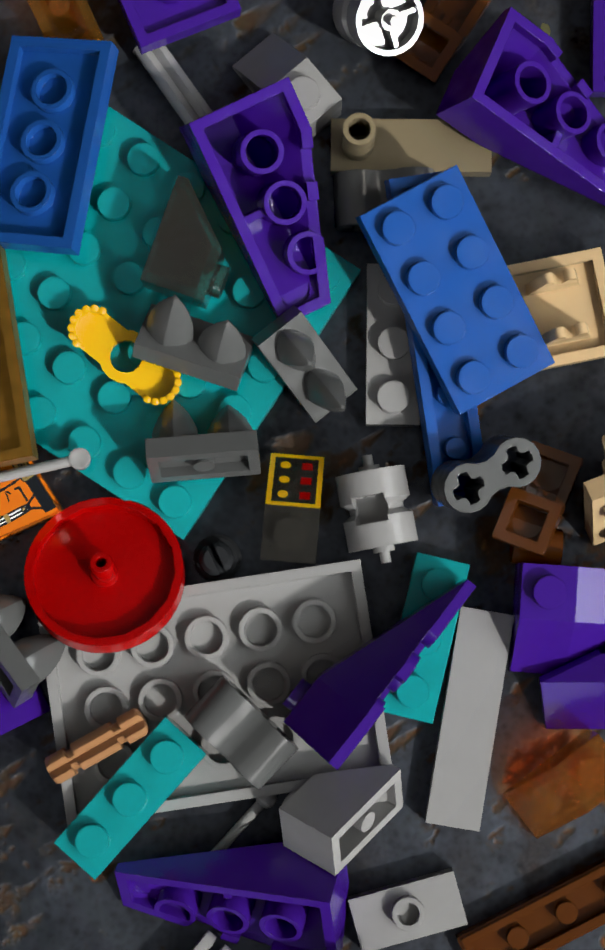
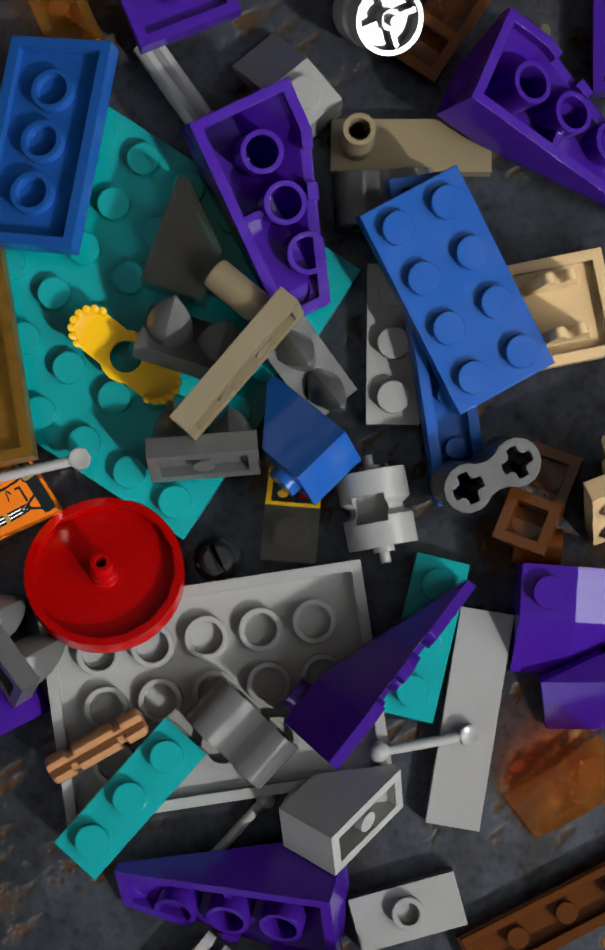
(268, 325): none -> dark tan piece
(304, 444): none -> blue slope
(467, 735): none -> light grey hinge

